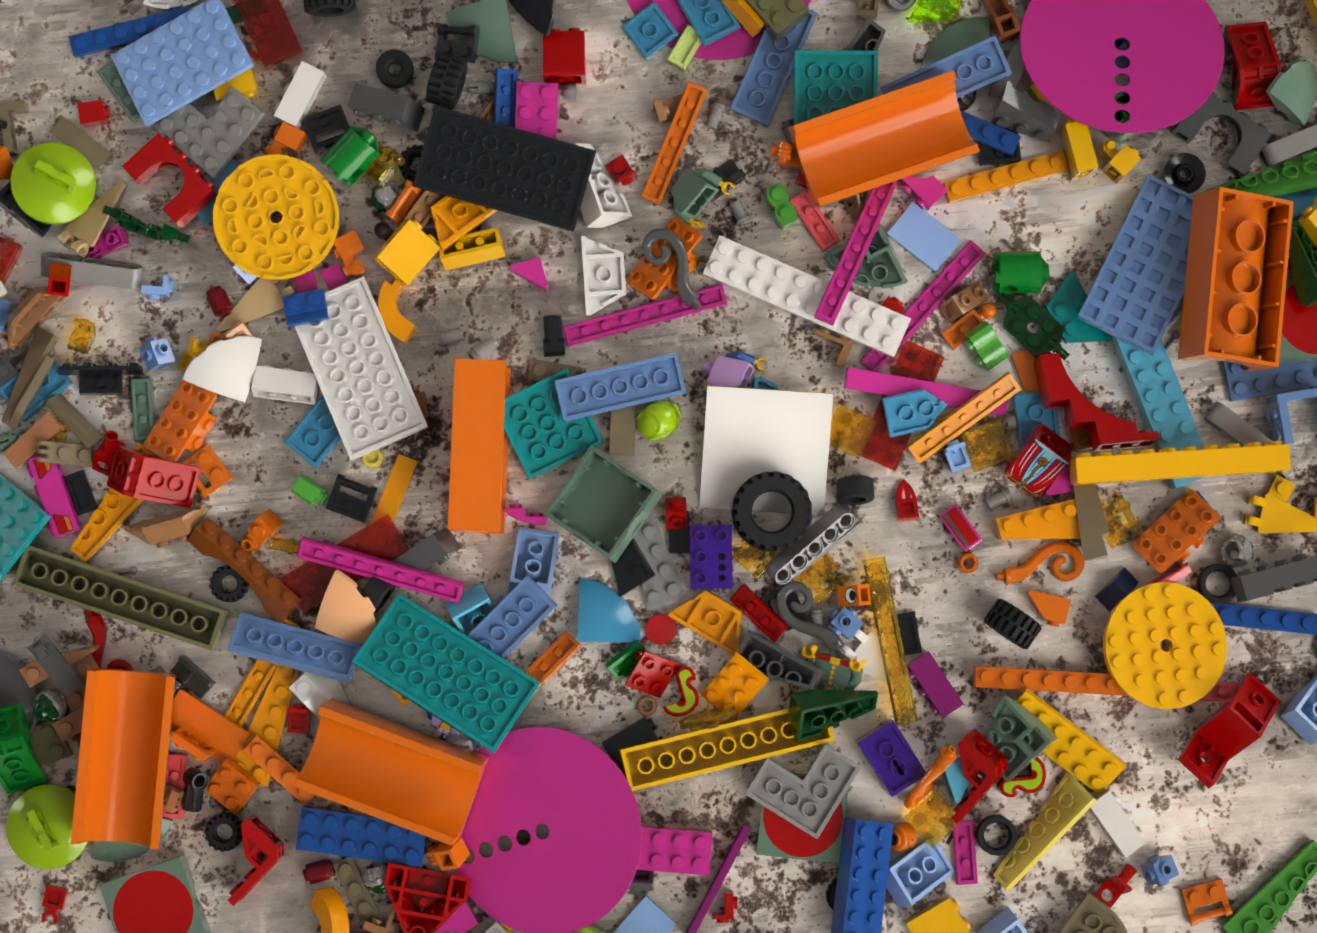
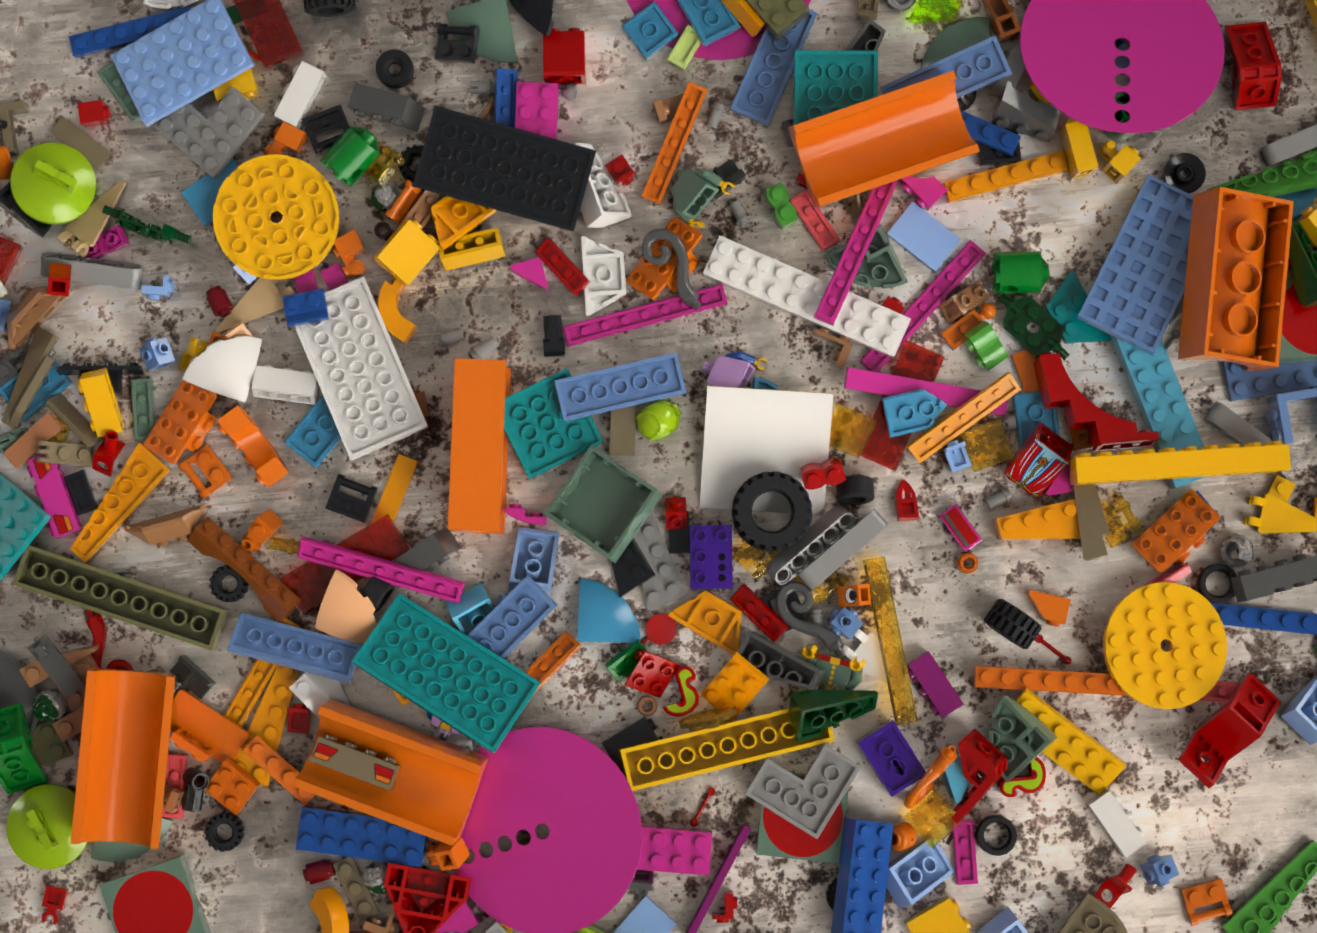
(82, 336): clear yellow bracket -> none
(100, 402): none -> yellow brick
(152, 478): red bracket -> none
(195, 191): red arch -> none
(255, 445): none -> orange brick
(257, 839): red bracket -> none
(309, 491): bright green brick -> none
(355, 762): none -> dark tan brick
(373, 459): light yellow tile -> none
(446, 80): black tyre -> none
(542, 369): dark tan hinge -> none
(562, 266): none -> red tile
(694, 822): none -> red hinge
(785, 155): orange brick -> none
(828, 472): none -> red brick
(843, 549): none -> light grey beam
(909, 633): black tile -> none
(1017, 574): orange plant -> none
(1056, 817): light yellow wing -> none
(1066, 659): none -> red hinge
(1116, 589): dark blue slope -> none
(1250, 136): dark grey arch -> none
(1295, 91): sand green brick -> none

